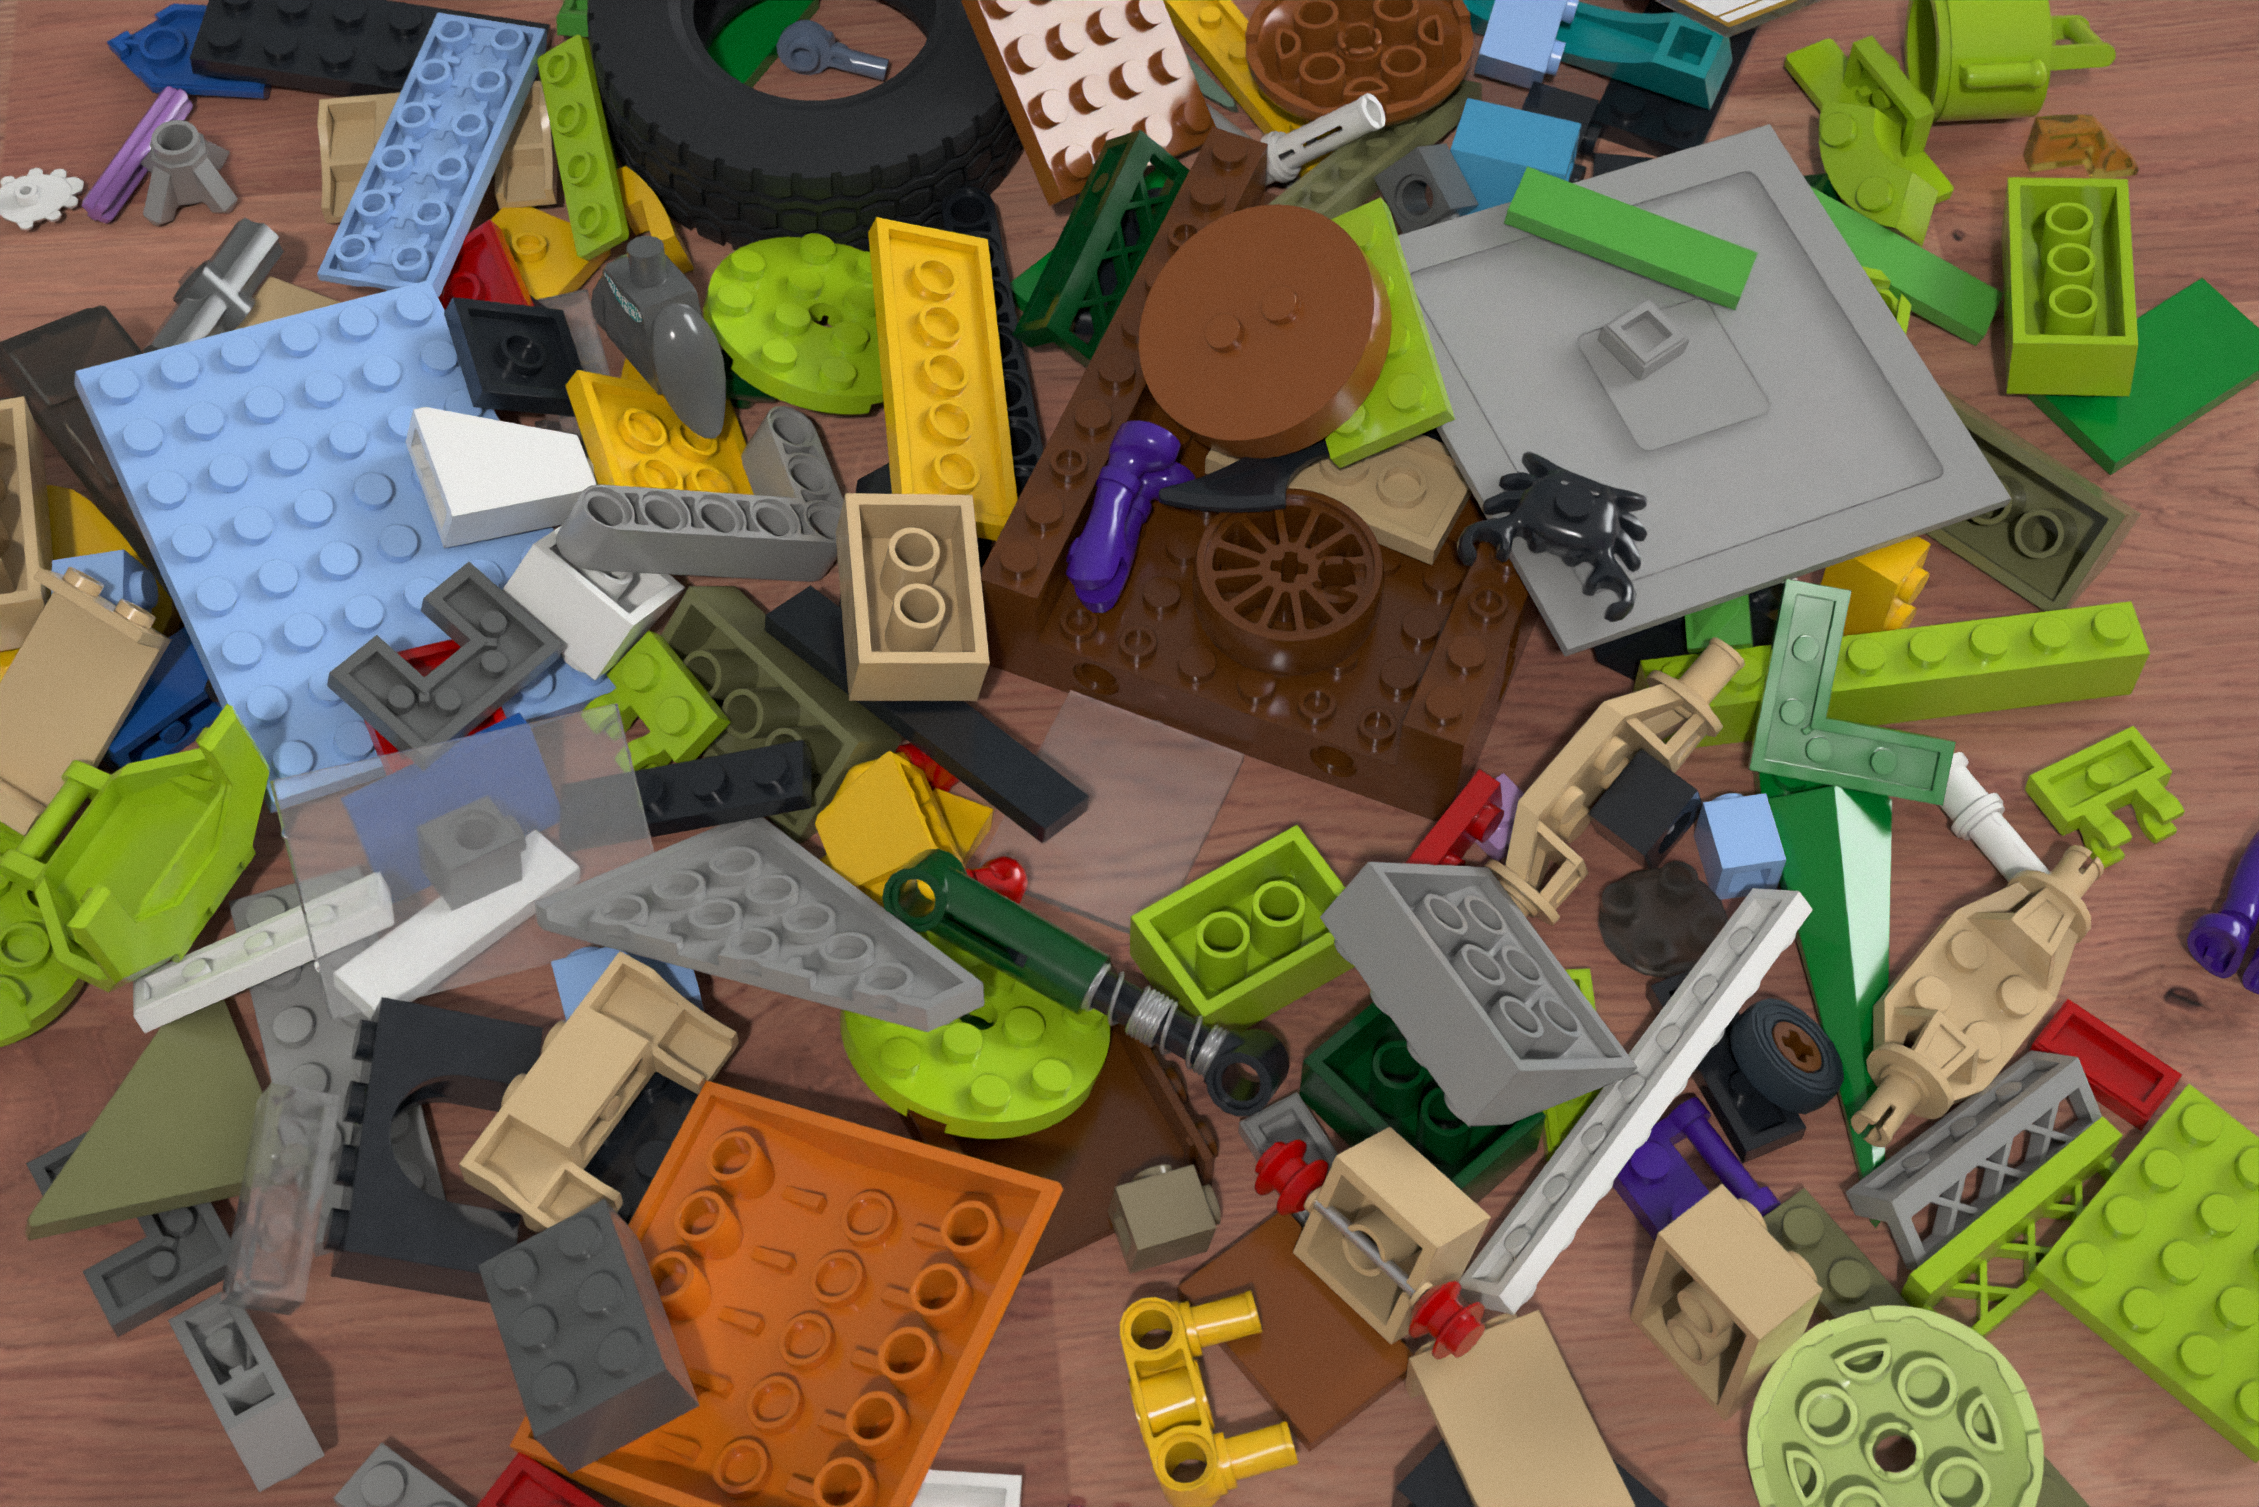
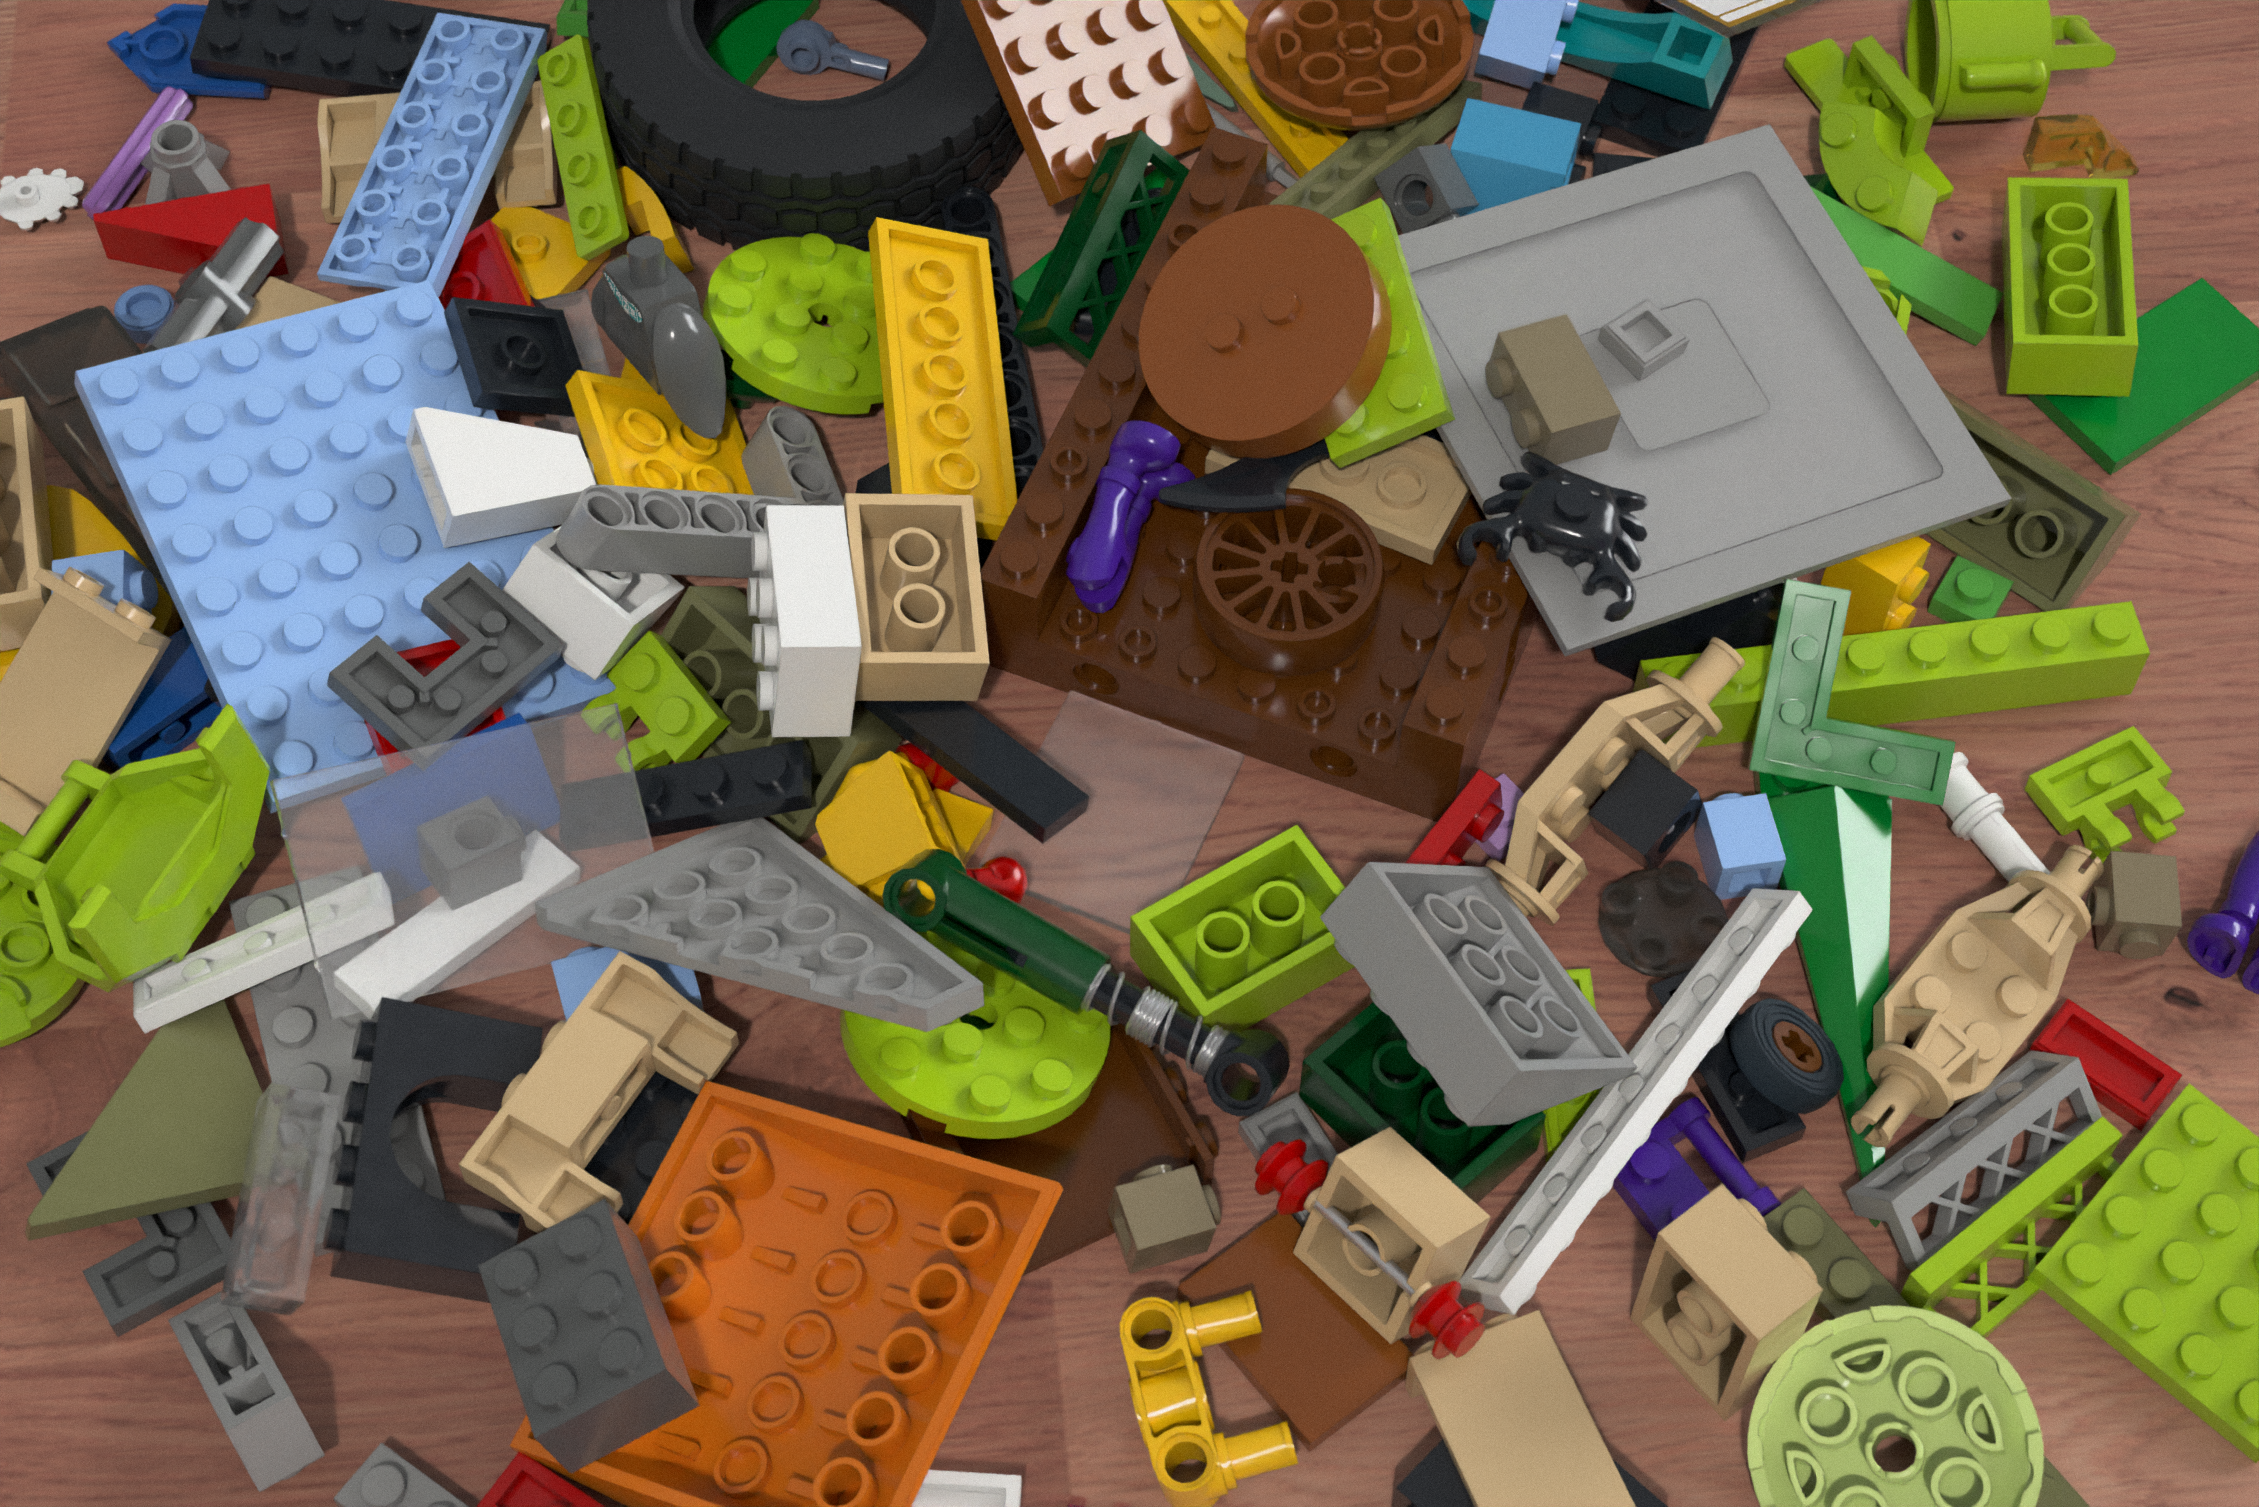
(143, 311): none -> medium blue tile
(186, 229): none -> red slope
(806, 621): none -> white brick
(1354, 118): white pin -> none
(1552, 390): none -> dark tan brick
(1630, 238): bright green tile -> none
(1726, 621): bright green tile -> none
(1969, 593): none -> bright green plate
(2136, 904): none -> dark tan brick

